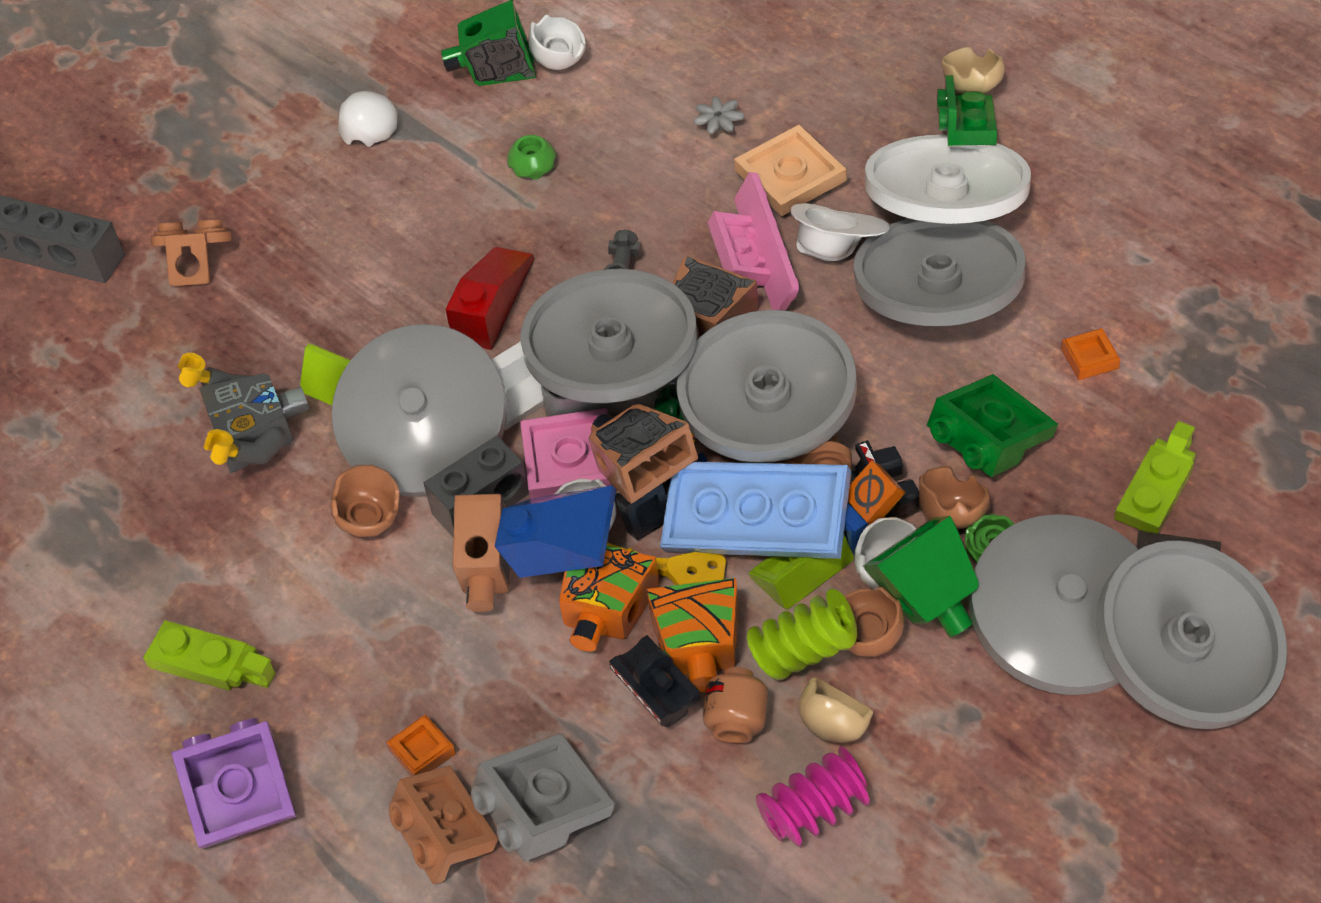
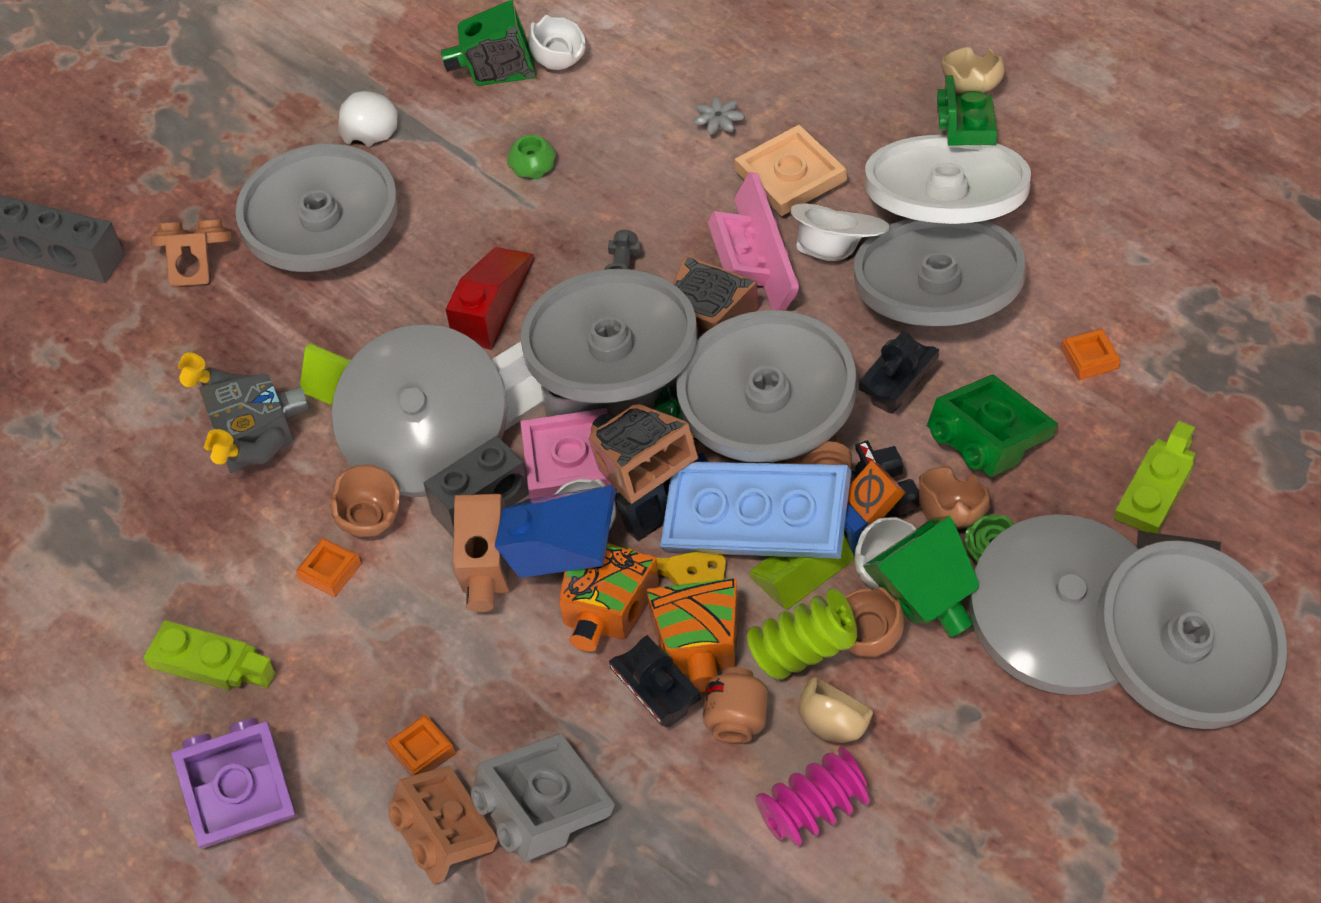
(317, 207): none -> light grey dish
(328, 567): none -> orange tile
(897, 371): none -> black hips

